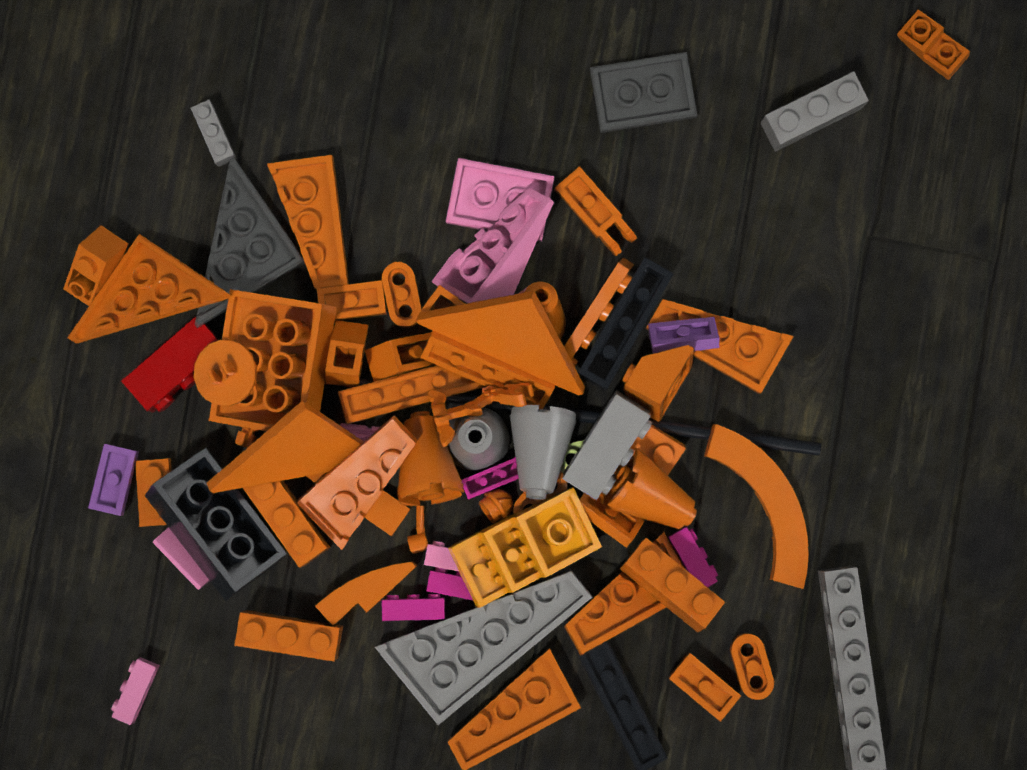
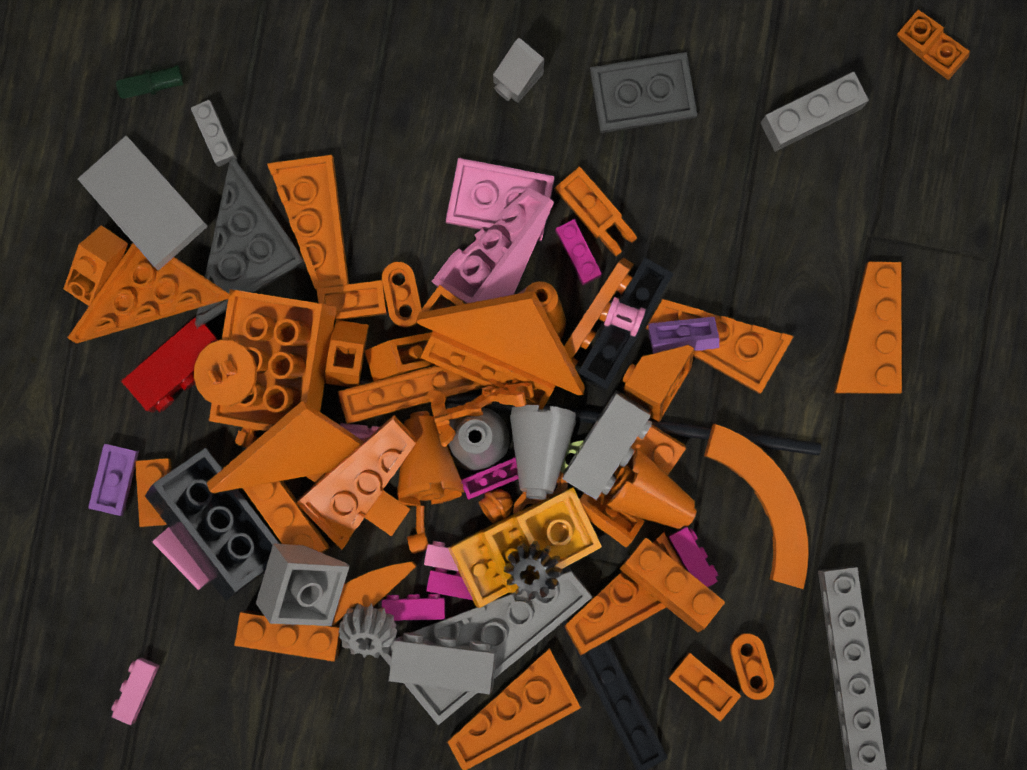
(142, 203): none -> light grey tile
(149, 82): none -> clear green axle
(301, 586): none -> light grey slope
(367, 630): none -> light grey gear
(443, 663): none -> light grey brick
(518, 71): none -> light grey slope
(524, 578): none -> black gear
(578, 252): none -> dark pink piece
(635, 316): none -> bright pink bush
(875, 336): none -> orange wing

